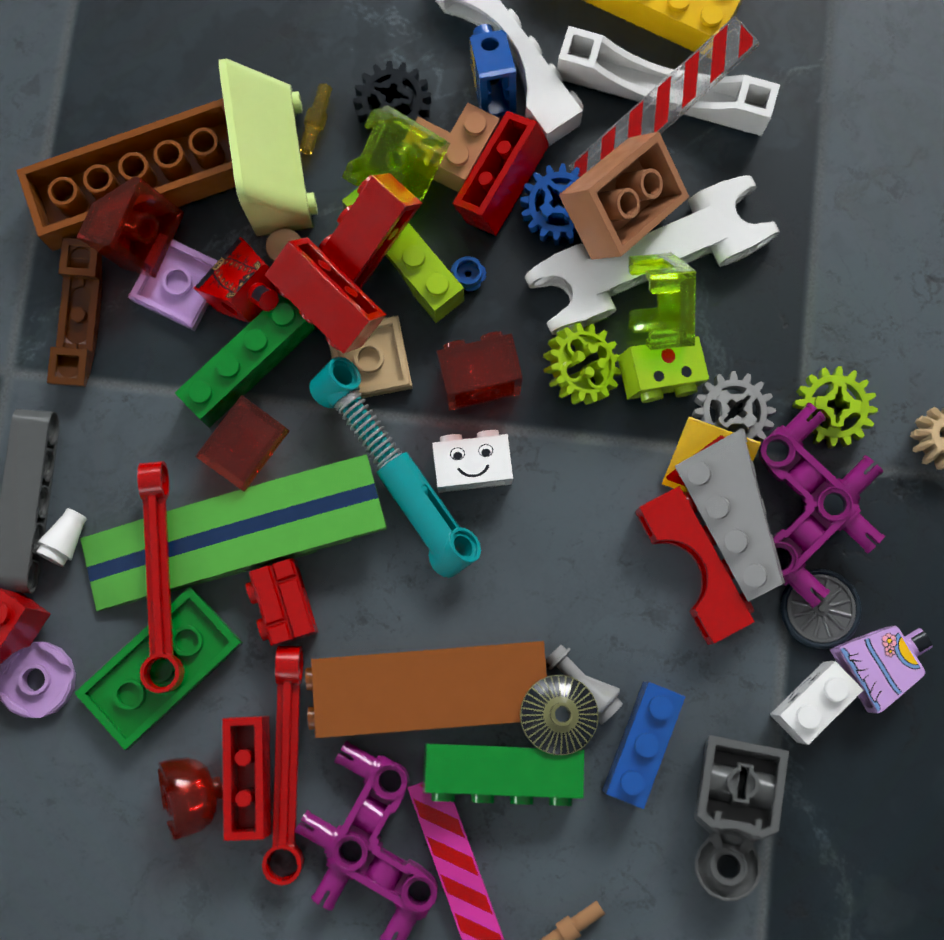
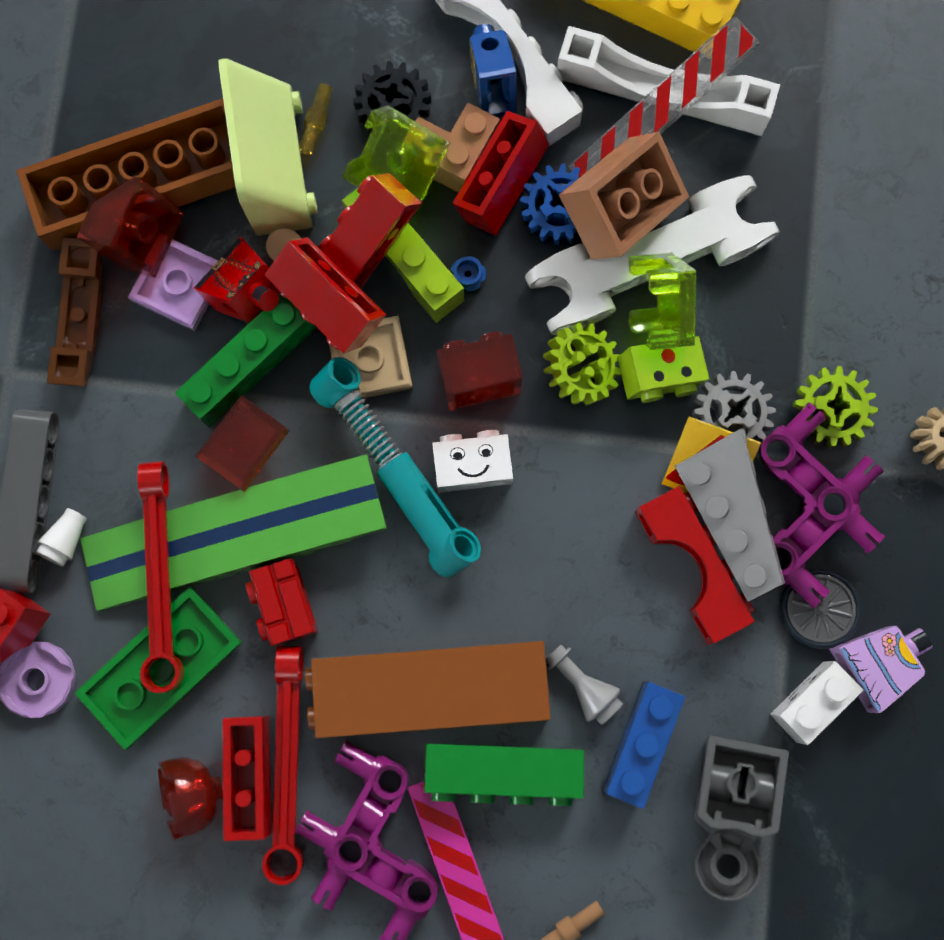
(539, 718): dish -> none

